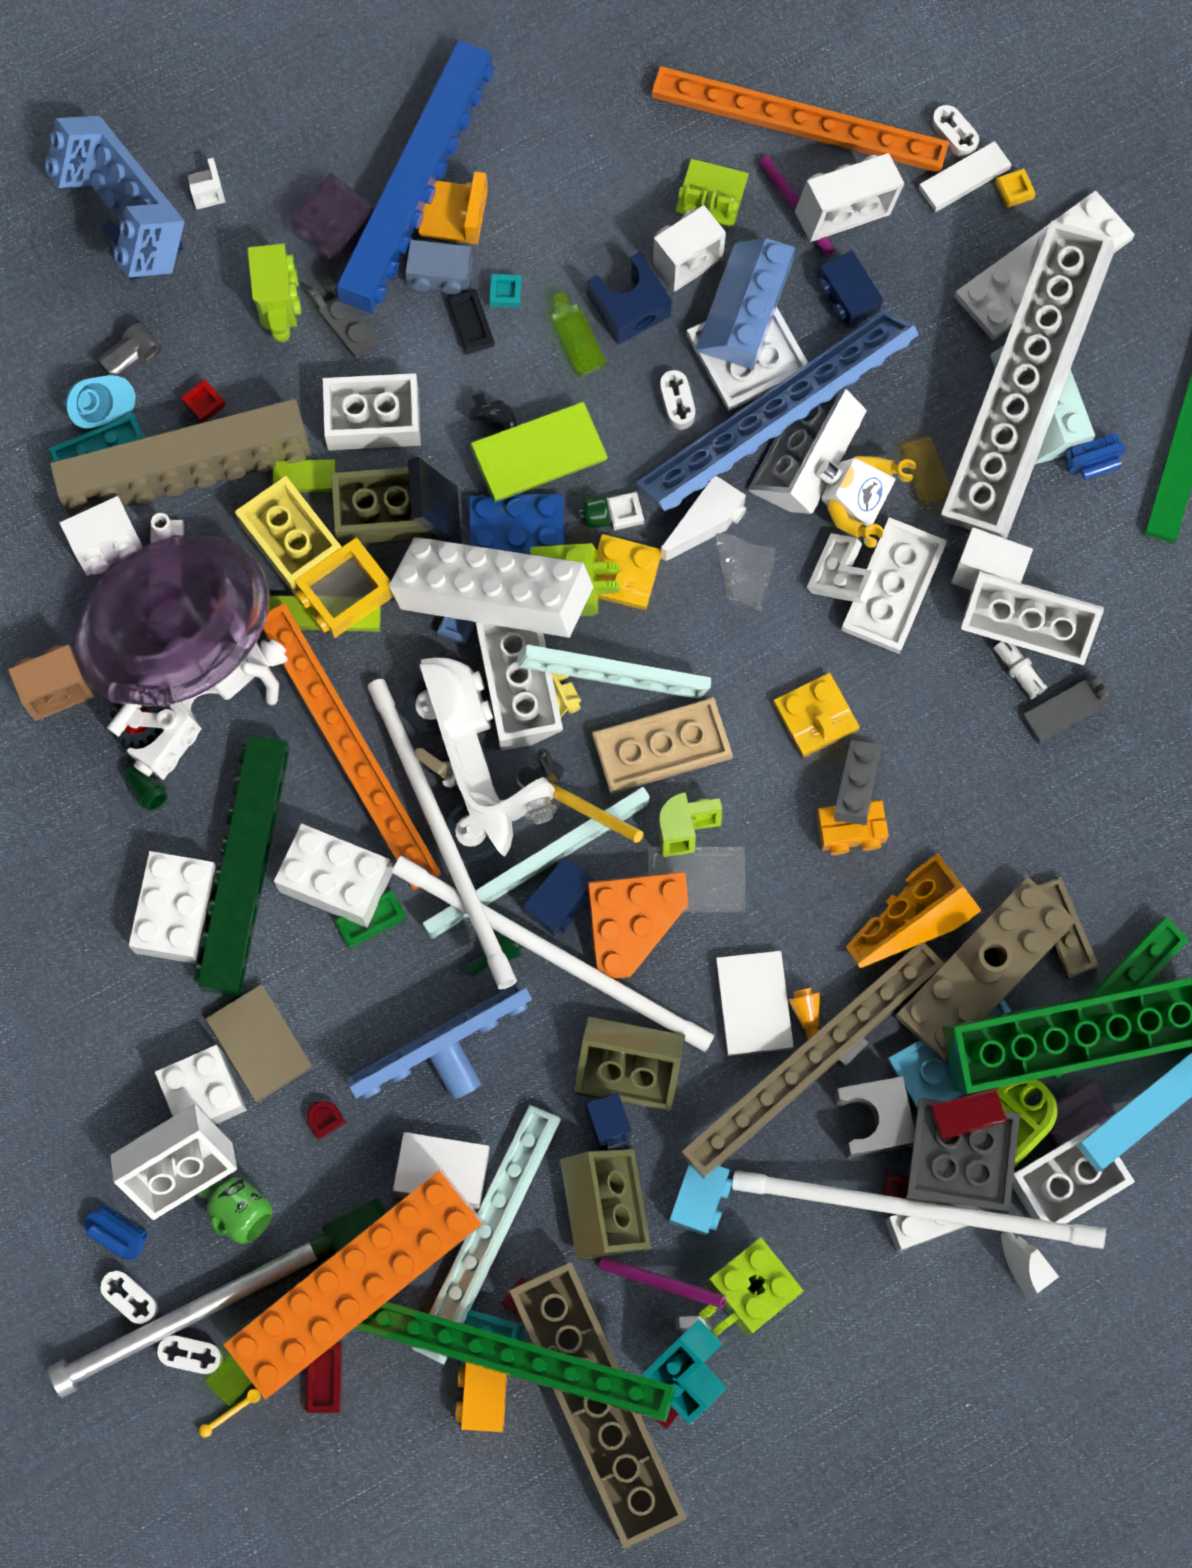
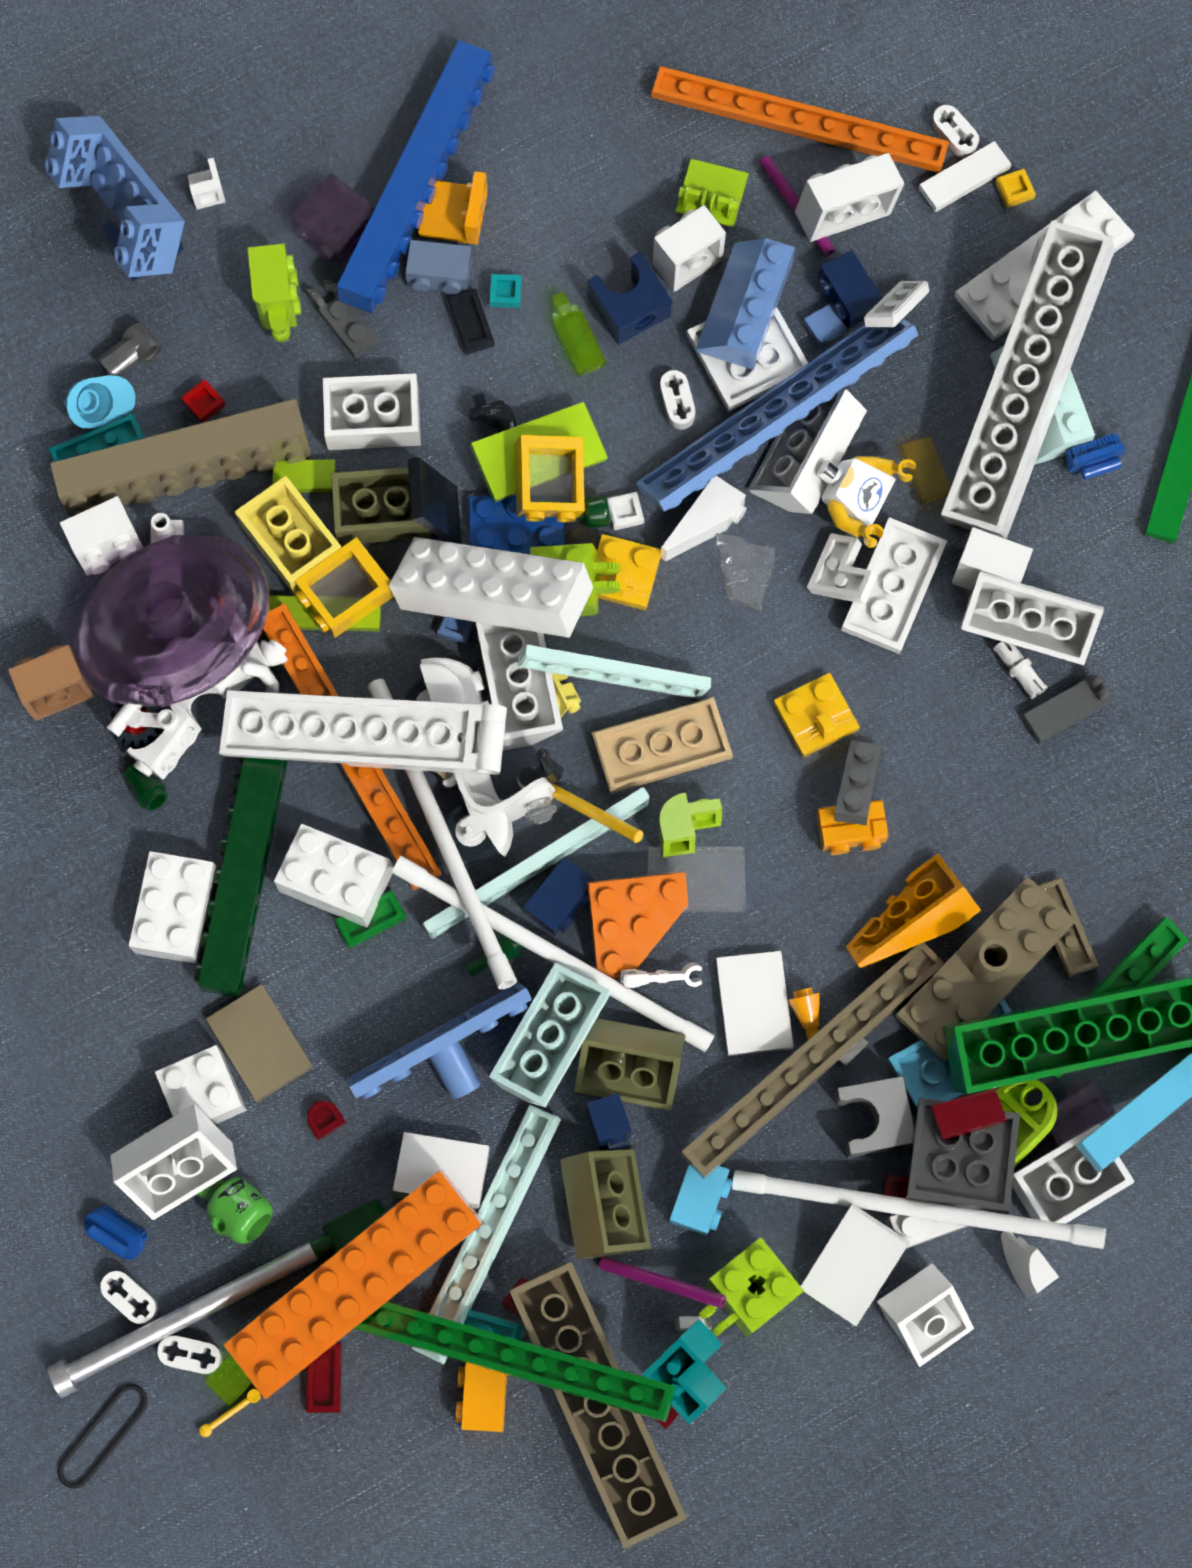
(114, 1444): none -> black piece
(364, 732): none -> white hinge
(549, 477): none -> yellow window
(549, 1035): none -> light aqua slope
(634, 978): none -> white piece
(824, 325): none -> medium blue tile
(854, 1265): none -> white tile
(896, 304): none -> white tile
(926, 1314): none -> white slope

